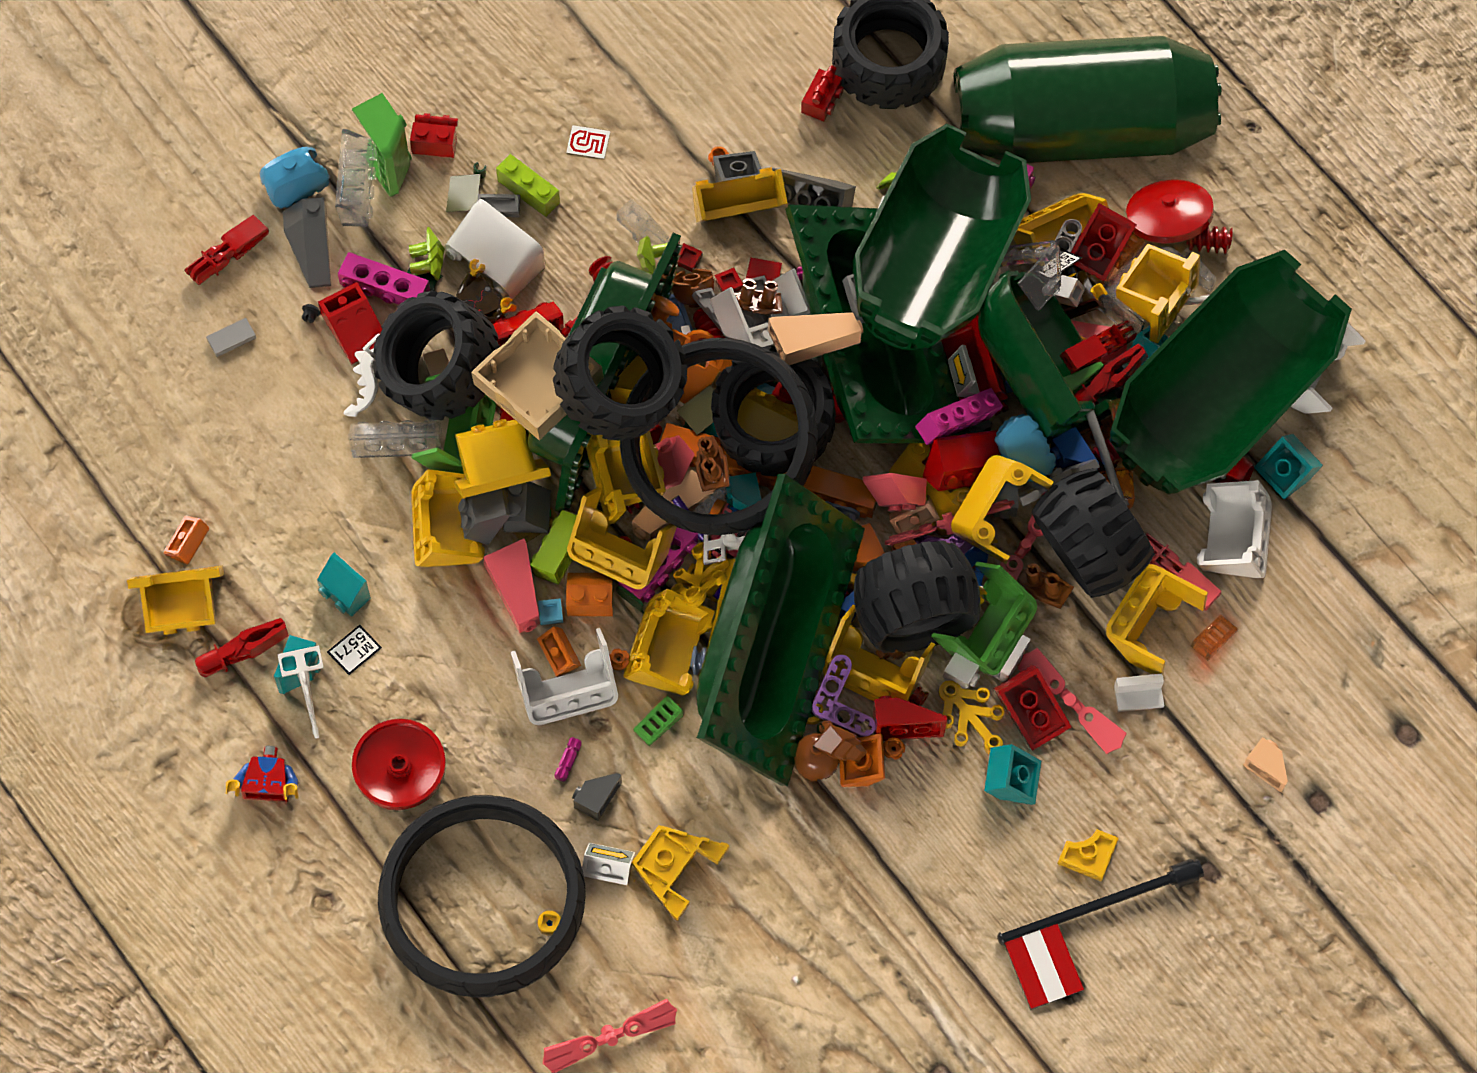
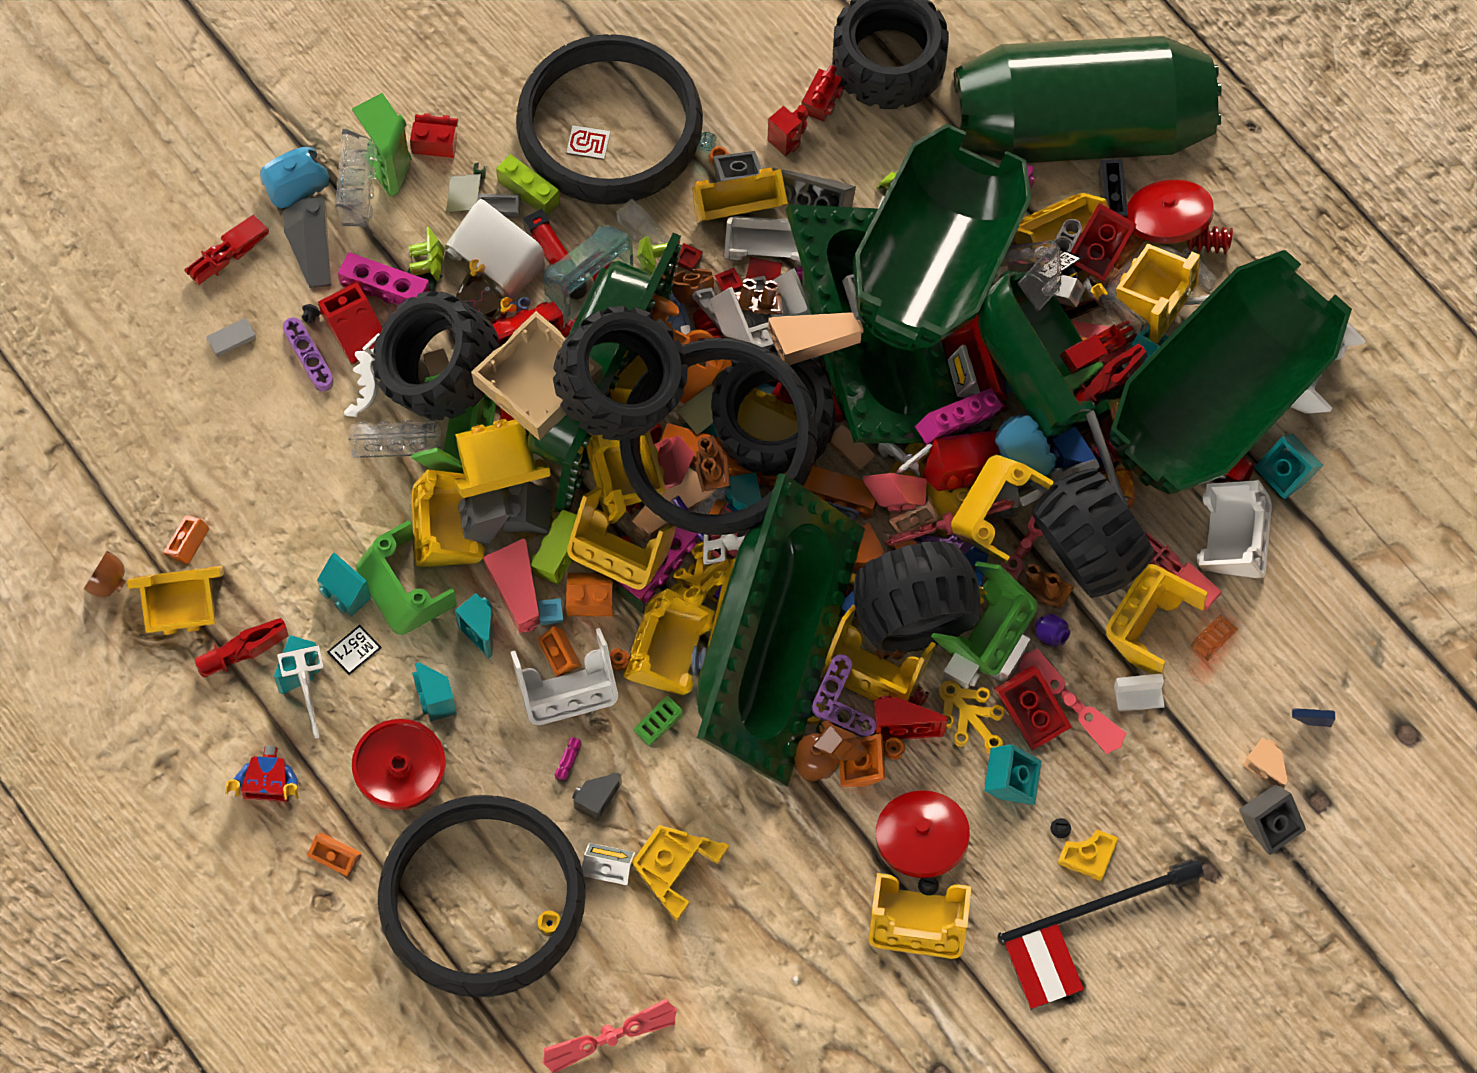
(106, 577): none -> dark orange cylinder
(307, 354): none -> medium lavender beam
(333, 854): none -> orange slope
(400, 609): none -> bright green windscreen
(434, 692): none -> teal slope
(476, 622): none -> teal slope
(523, 300): none -> medium blue hand
(538, 227): none -> red piece
(584, 262): none -> clear light blue windscreen
(599, 49): none -> black tyre
(707, 141): none -> clear light blue bush
(759, 237): none -> white windscreen
(786, 129): none -> red brick
(856, 453): none -> light nougat slope
(908, 461): none -> white piece
(917, 921): none -> yellow windscreen
(922, 834): none -> red dish
(928, 886): none -> black piece
(1052, 630): none -> dark purple head
(1060, 828): none -> black piece
(1113, 185): none -> black brick
(1273, 818): none -> dark grey slope
(1314, 717): none -> dark blue tile

